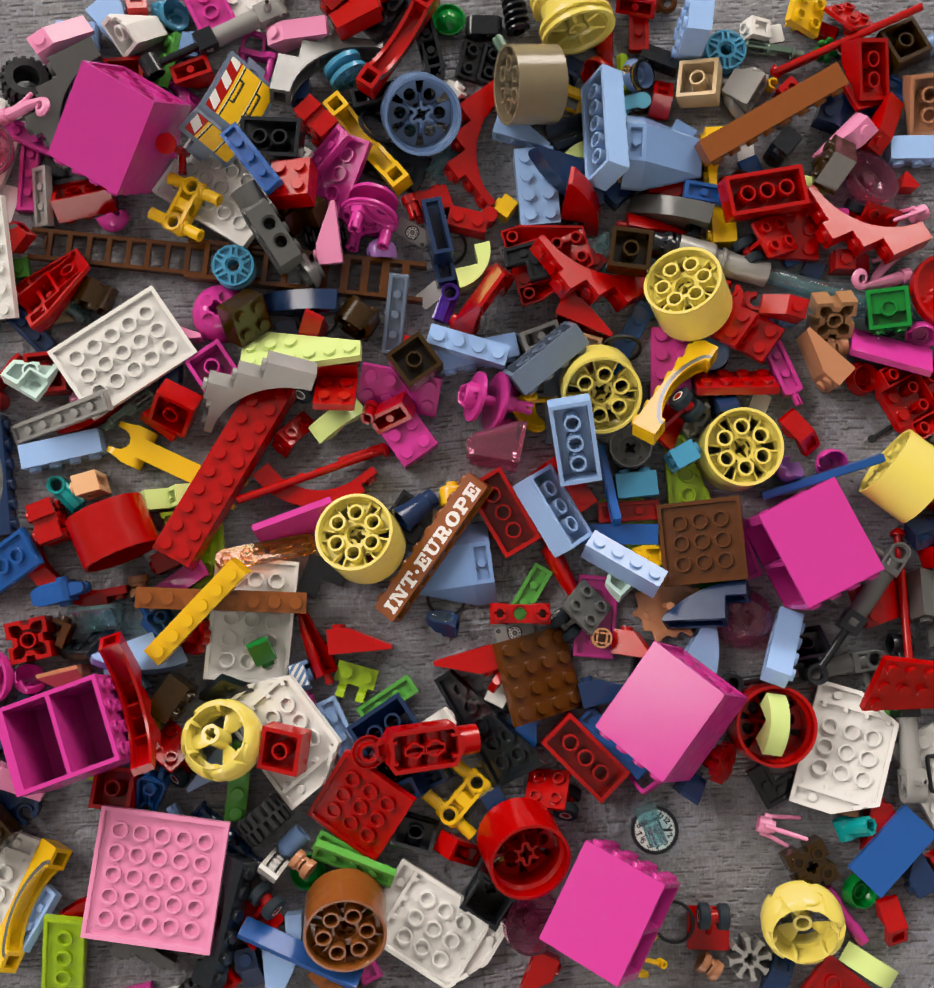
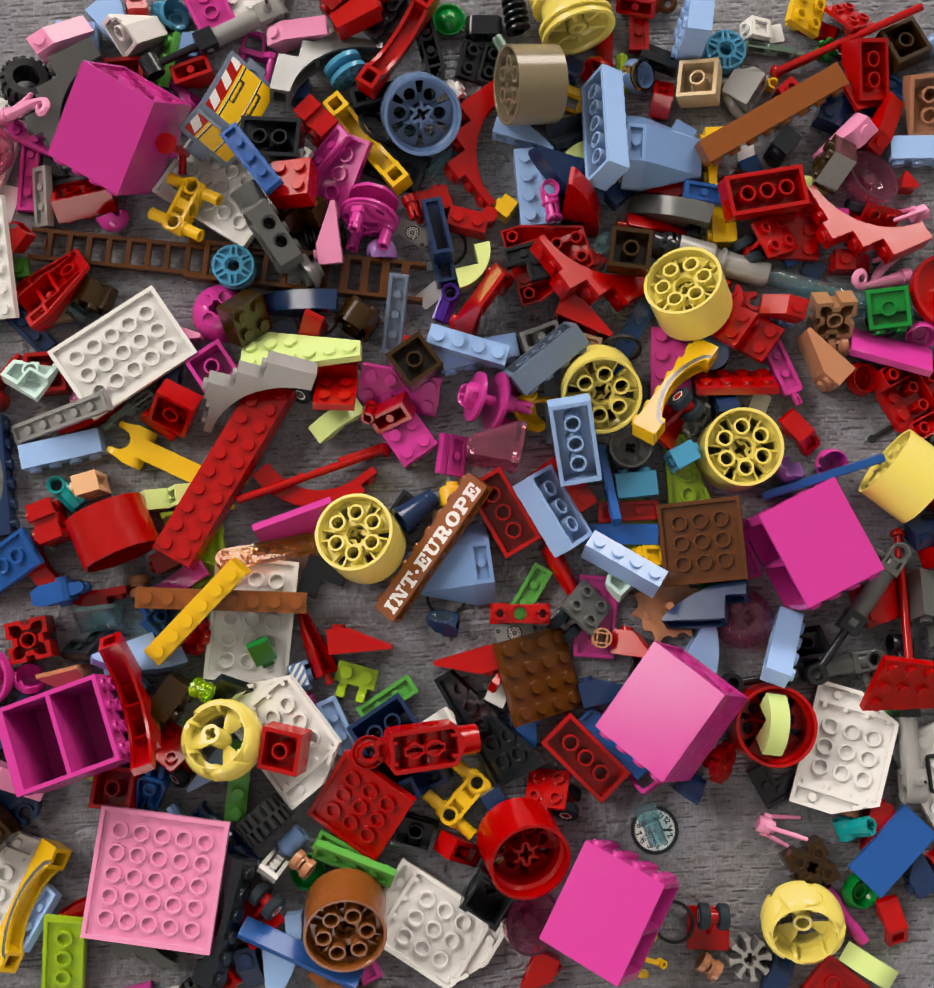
(66, 632): reddish brown bracket -> none
(201, 689): none -> clear neon green wheel
(291, 433): red bracket -> none
(451, 455): none -> dark pink plate
(551, 201): none -> dark pink connector
(637, 103): medium azure leg -> none

